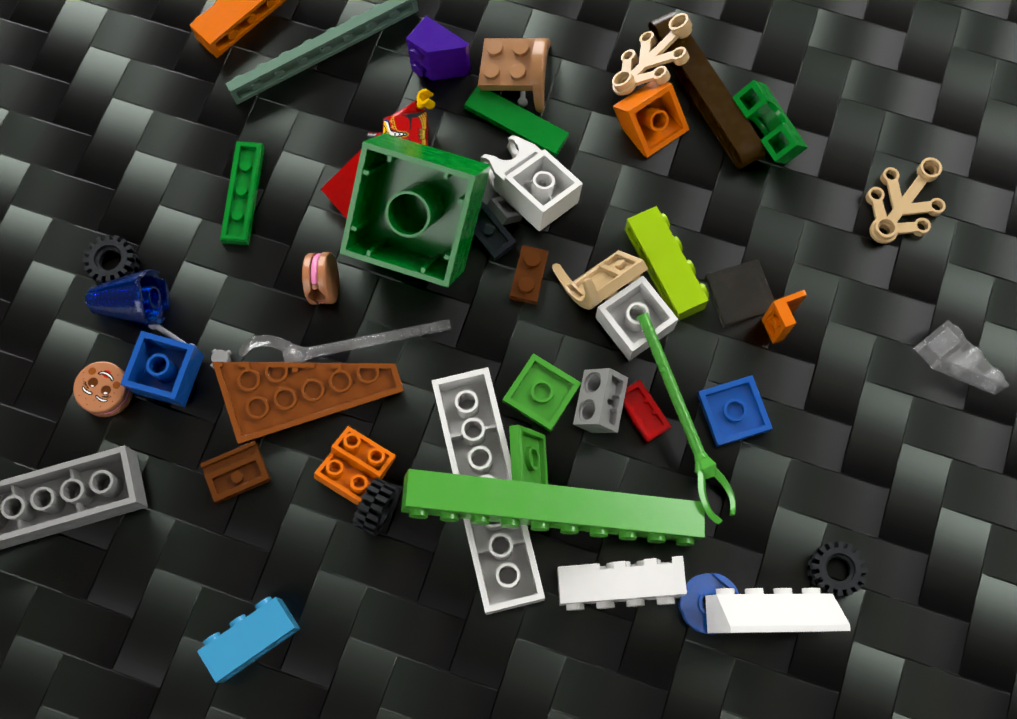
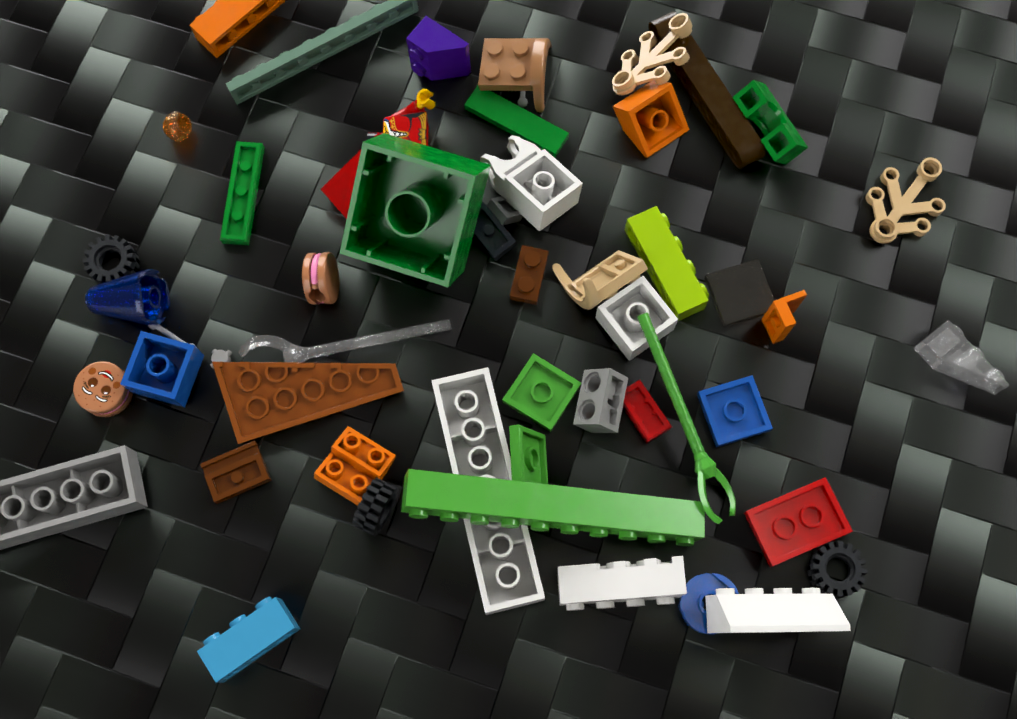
(177, 126): none -> clear orange piece
(798, 522): none -> red plate

